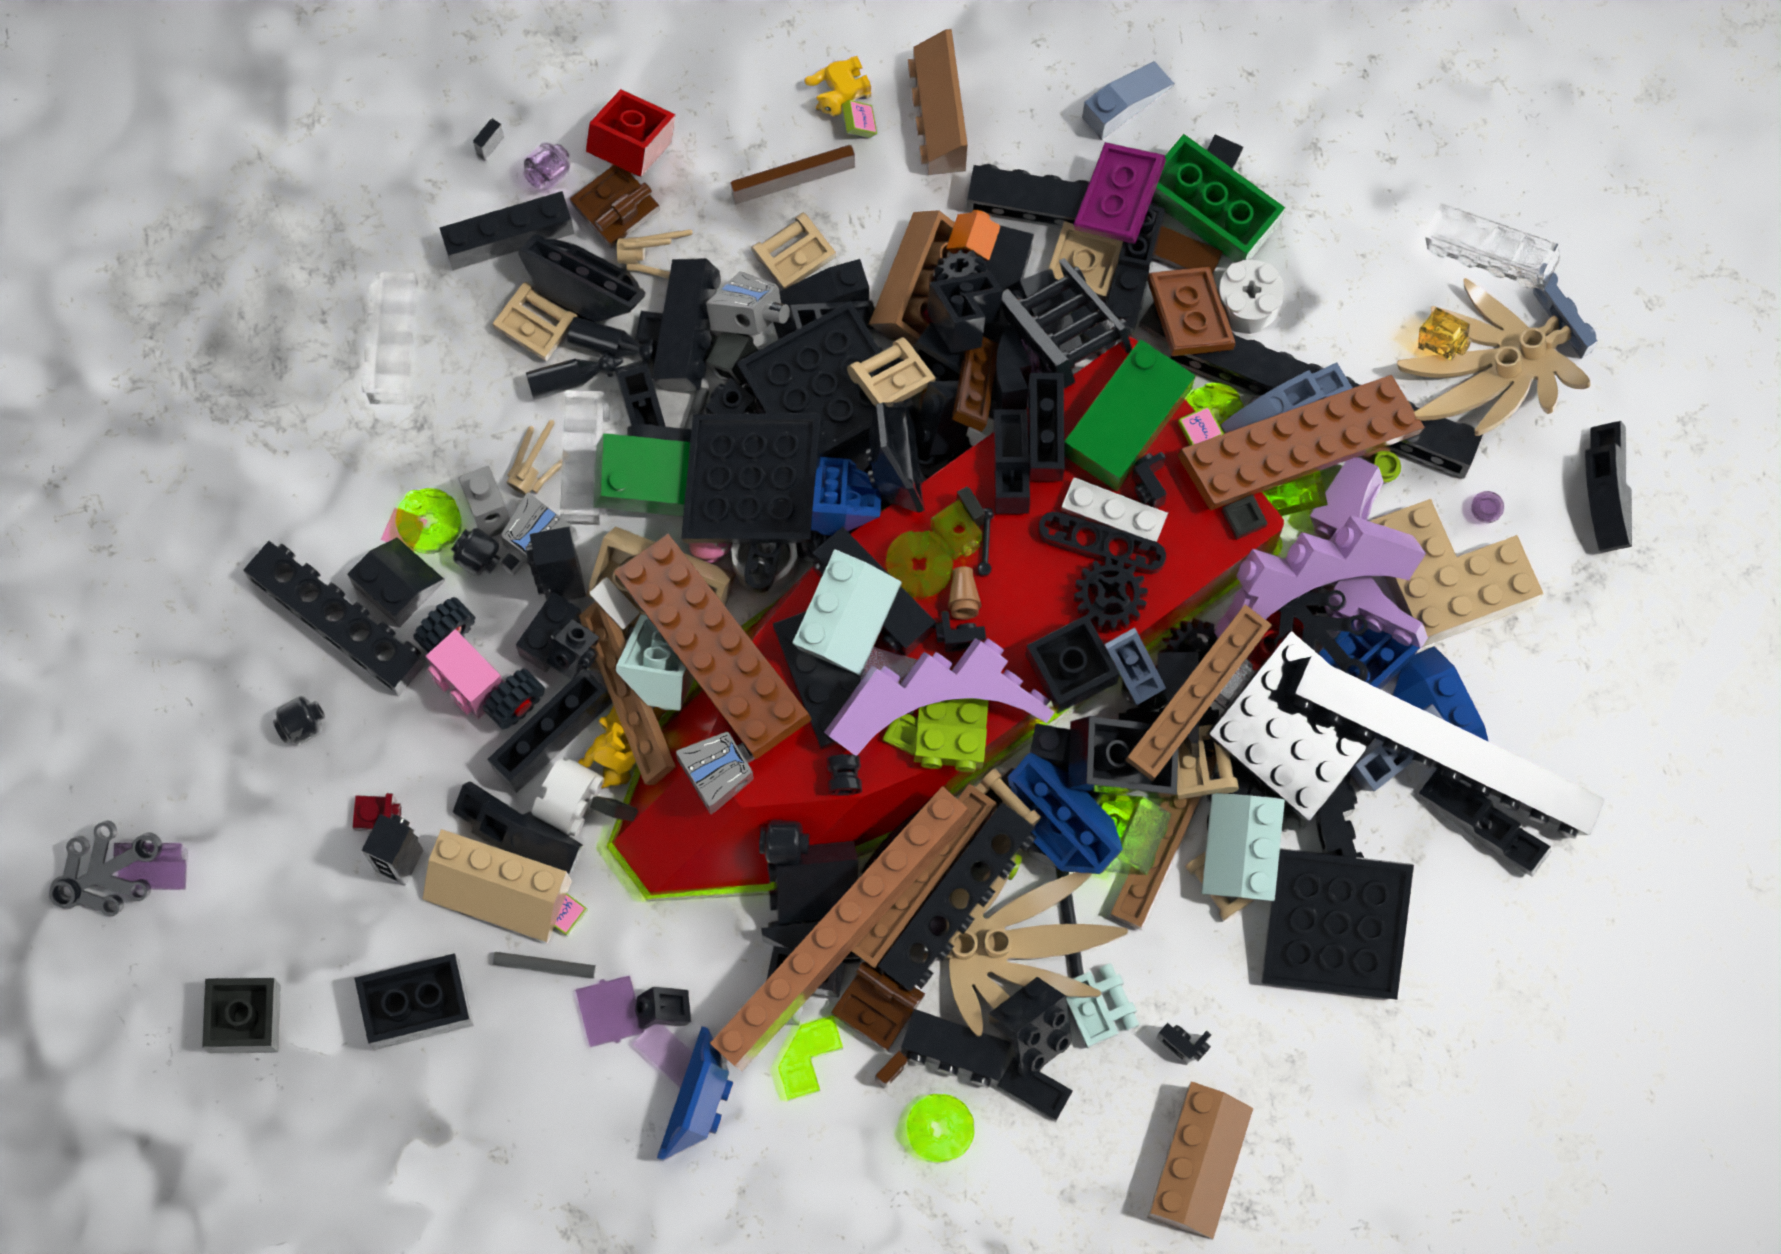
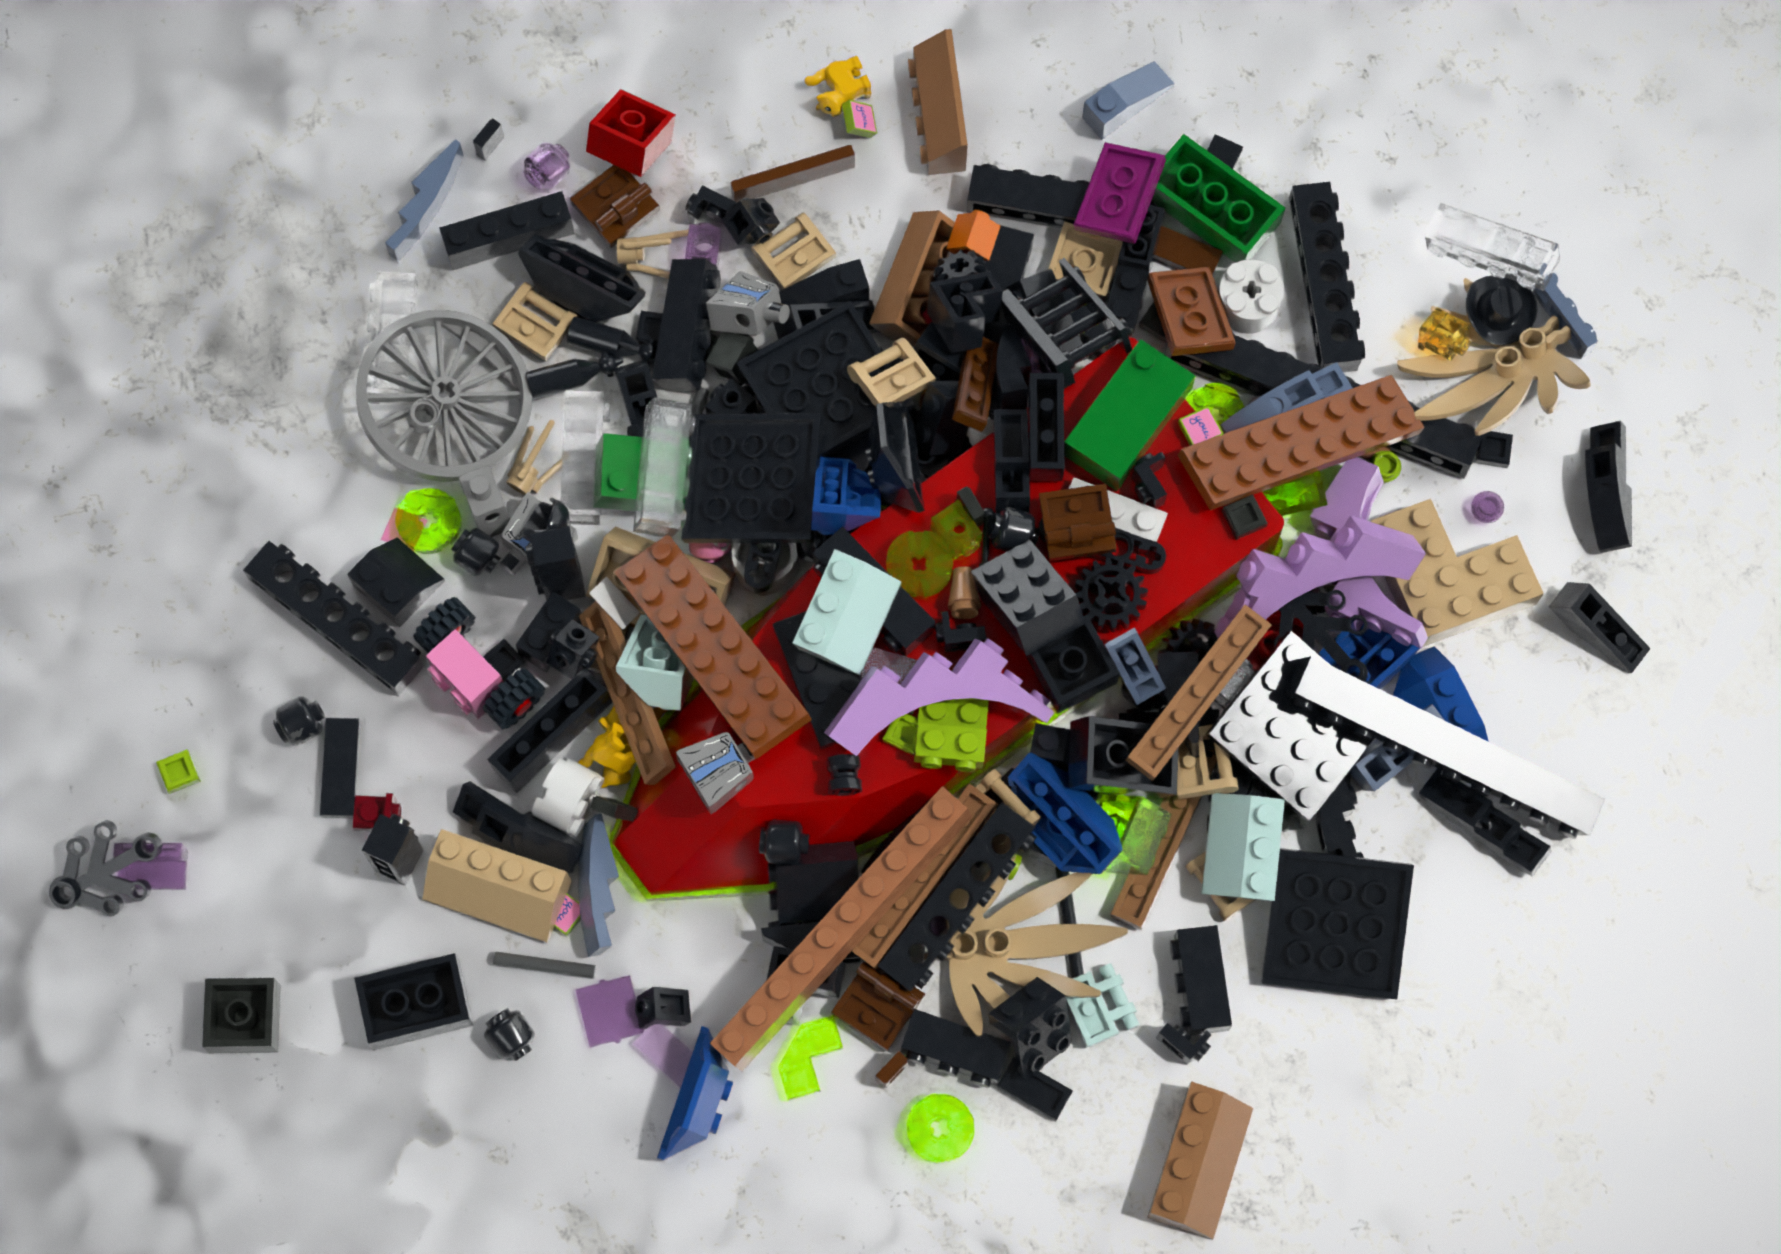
(178, 771): none -> lime tile
(340, 767): none -> black tile
(430, 192): none -> sand blue slope
(490, 346): none -> light grey piece
(505, 659): none -> black tile
(509, 1034): none -> black head
(546, 518): none -> black hair
(595, 875): none -> sand blue slope
(663, 468): none -> clear brick
(701, 234): none -> clear purple brick
(710, 201): none -> black bracket
(751, 221): none -> black brick
(1011, 528): none -> black head
(1028, 597): none -> black brick
(1077, 522): none -> reddish brown plate
(1201, 980): none -> black brick
(1320, 200): none -> black brick
(1495, 449): none -> black tile
(1500, 309): none -> black hat
(1599, 624): none -> black slope

